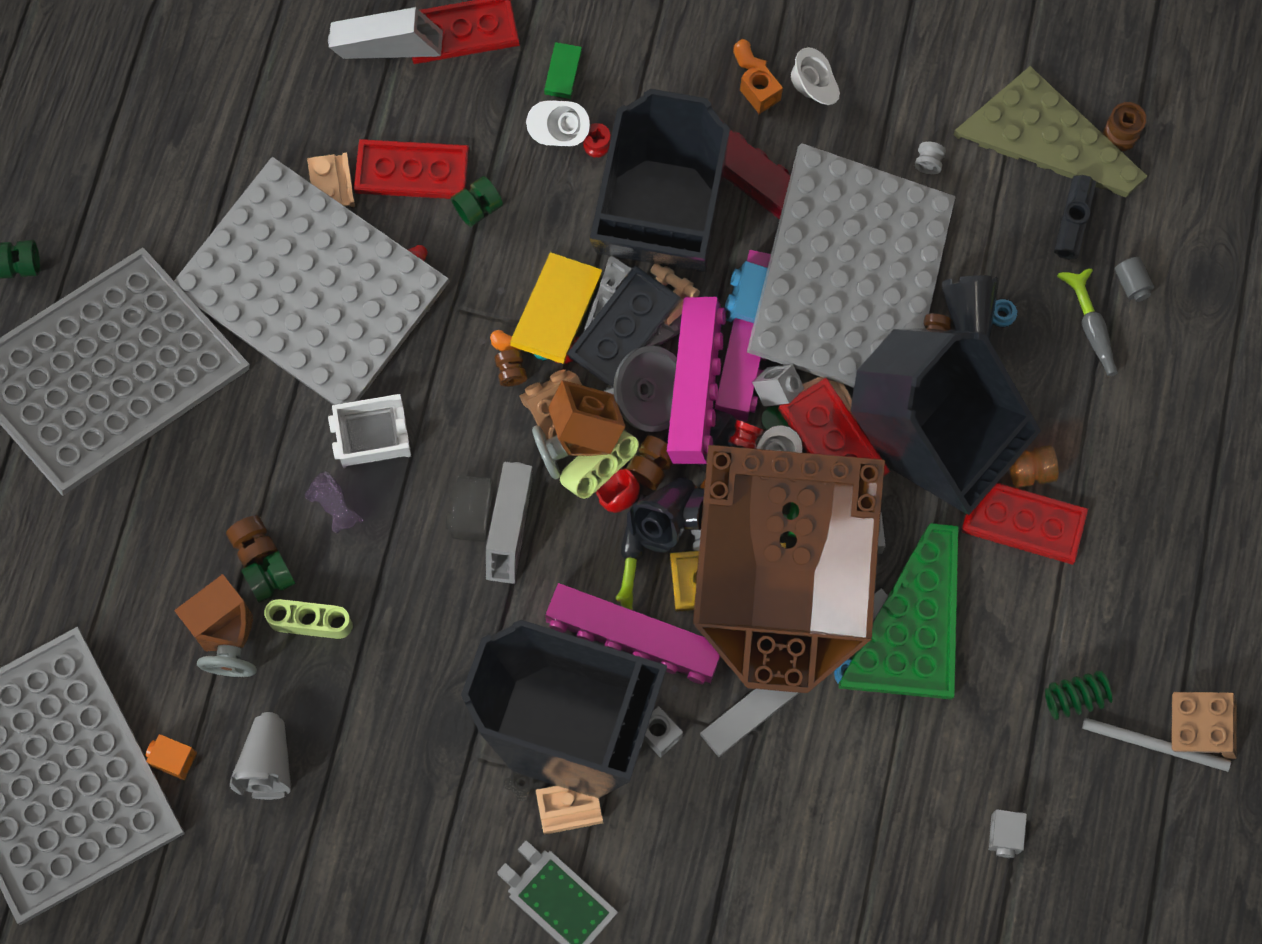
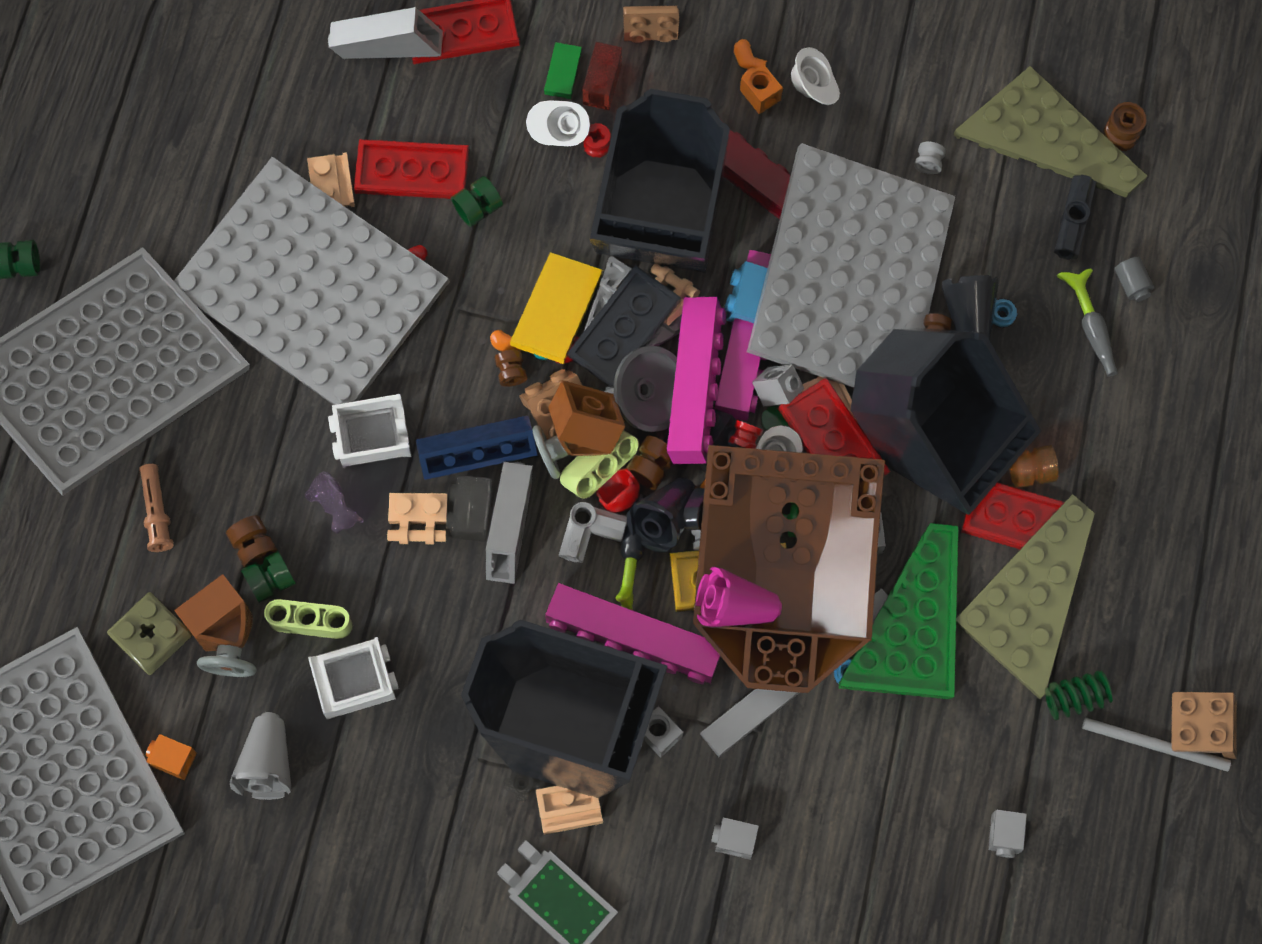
(147, 651): none -> olive brick
(156, 519): none -> nougat pin
(353, 678): none -> window
(417, 509): none -> light nougat plate
(476, 447): none -> dark blue brick
(578, 535): none -> light grey piece
(602, 76): none -> clear red brick
(651, 23): none -> medium nougat bracket
(734, 601): none -> dark pink cone
(735, 838): none -> light grey brick
(1027, 602): none -> olive wing

